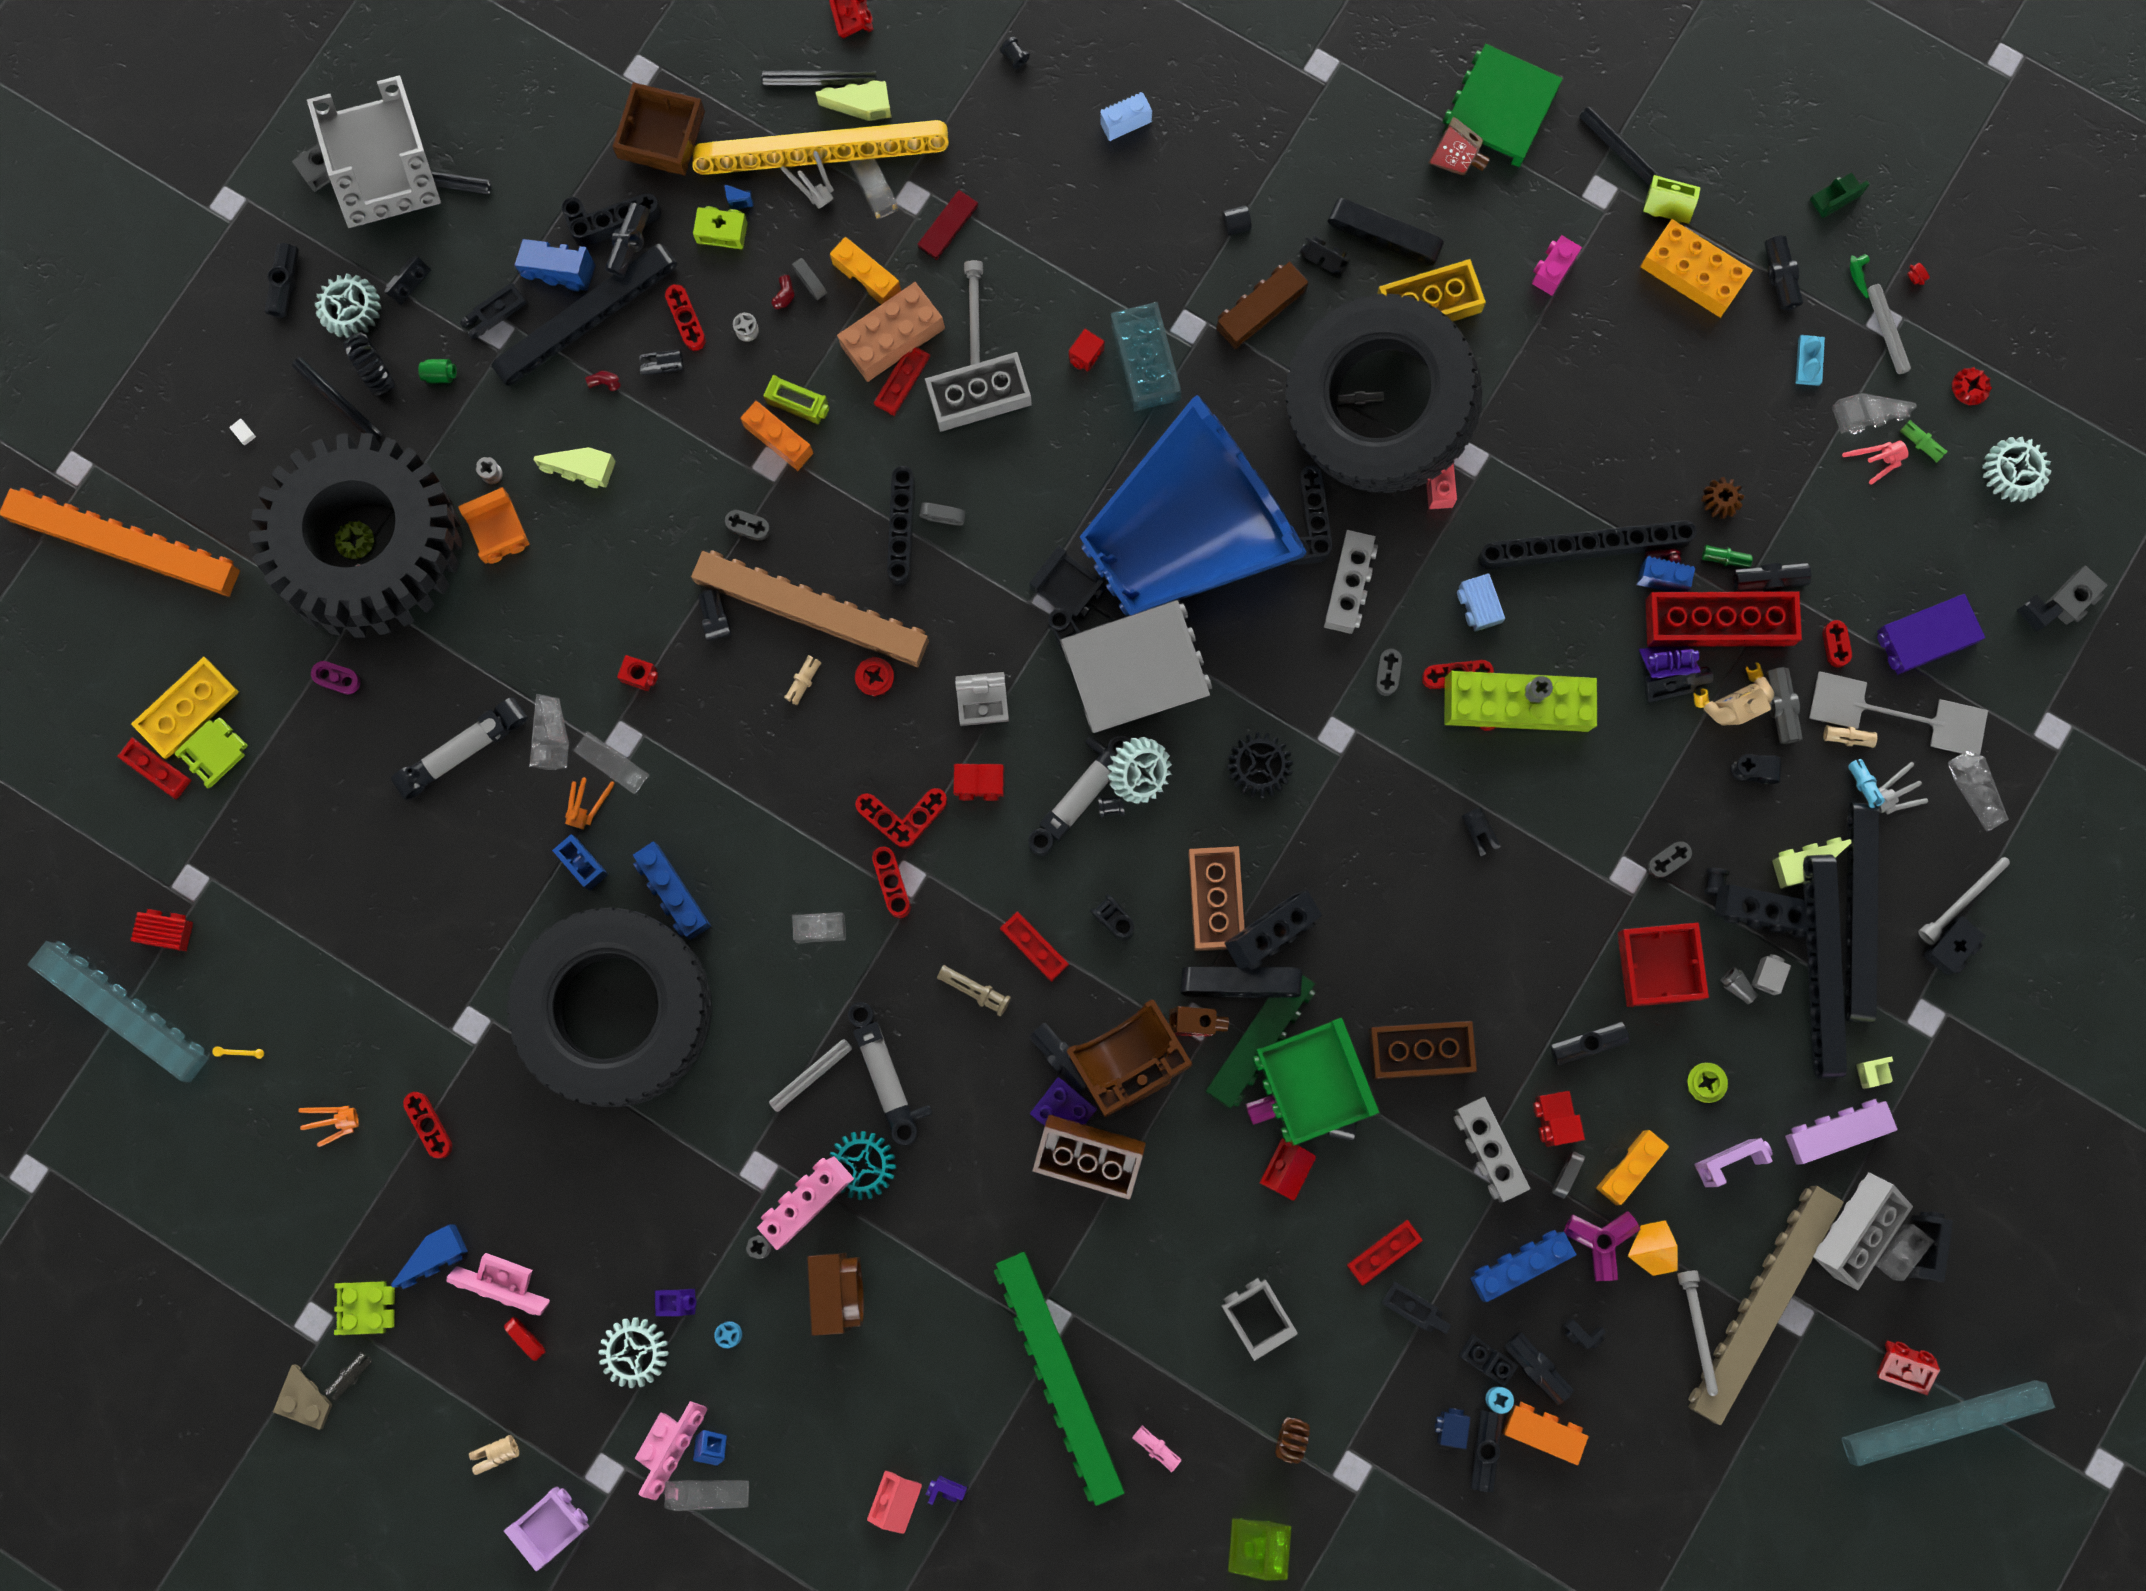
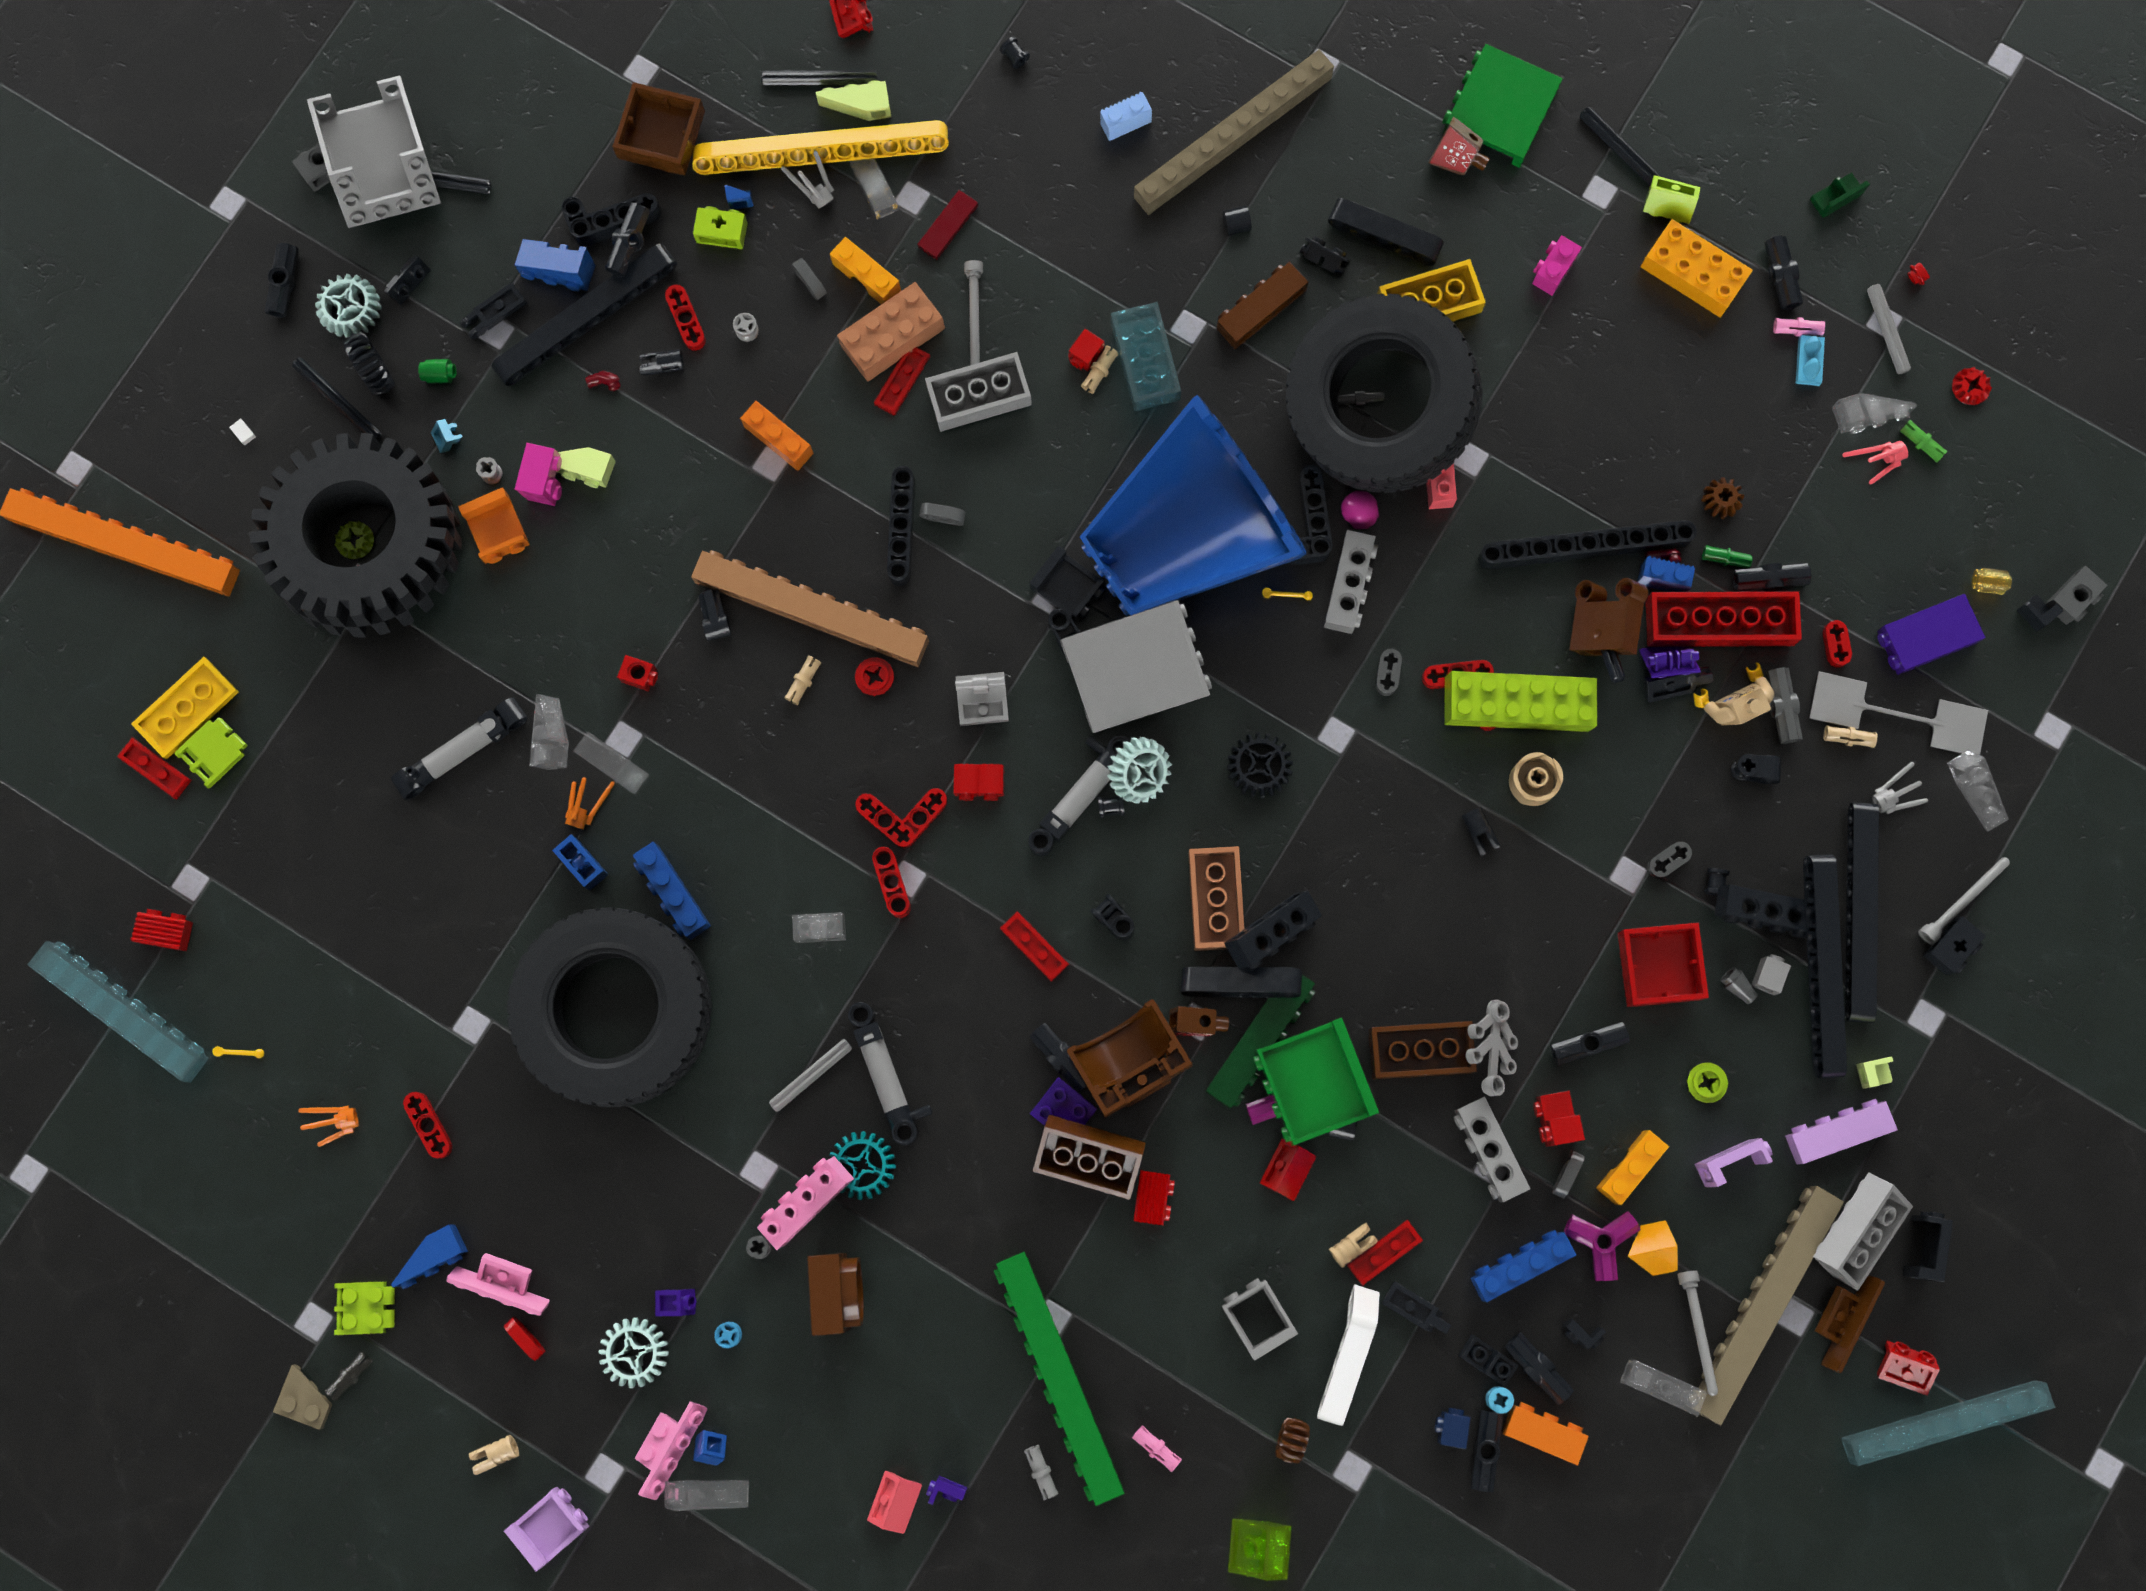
(336, 678): magenta plate -> none
(443, 435): none -> medium azure tile
(537, 475): none -> dark pink brick
(748, 519): dark grey beam -> none
(786, 293): dark red arm -> none
(796, 400): lime window -> none
(986, 996): dark tan pin -> none
(1041, 1472): none -> light grey pin
(1099, 369): none -> tan pin
(1152, 1198): none -> red brick
(1233, 132): none -> dark tan brick
(1268, 593): none -> yellow hinge
(1348, 1248): none -> tan hinge
(1351, 1355): none -> white beam
(1360, 509): none -> dark pink hair
(1481, 602): light blue brick -> none
(1496, 1017): none -> light grey plant
(1541, 767): none -> tan brick
(1544, 683): dark grey bush -> none
(1608, 626): none -> reddish brown piece
(1663, 1387): none -> clear slope
(1790, 864): yellowish green slope -> none
(1799, 327): none -> bright pink pin
(1845, 1320): none -> reddish brown bracket
(1858, 274): green bar -> none
(1866, 783): medium azure pin -> none
(1904, 1252): clear brick -> none
(1991, 581): none -> clear yellow brick
(2034, 472): light aqua gear -> none

